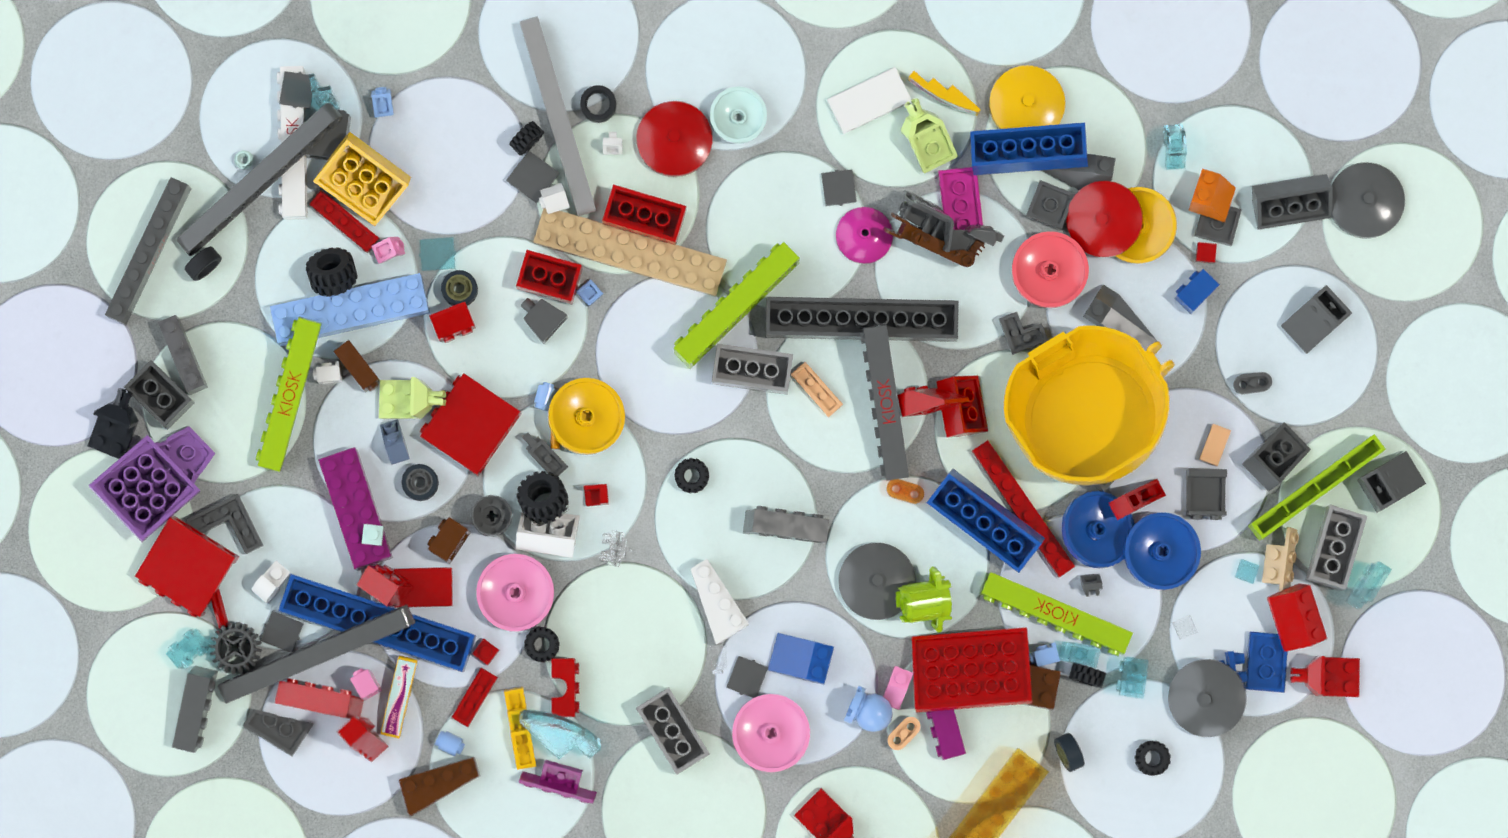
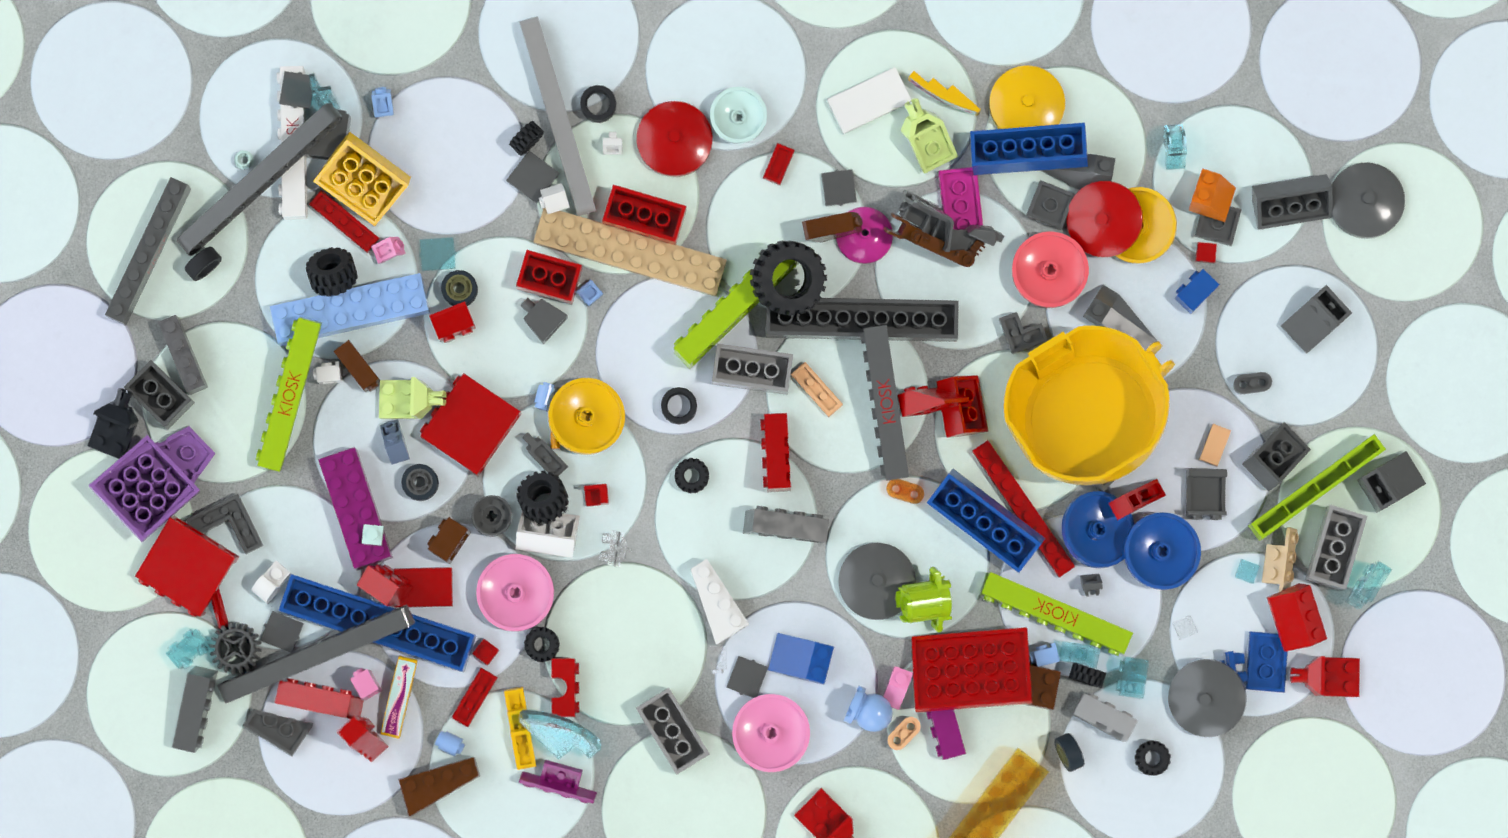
(679, 391): none -> black tyre
(777, 452): none -> red wedge
(778, 164): none -> red tile
(813, 277): none -> black tyre
(832, 227): none -> reddish brown slope
(1105, 717): none -> light grey wedge

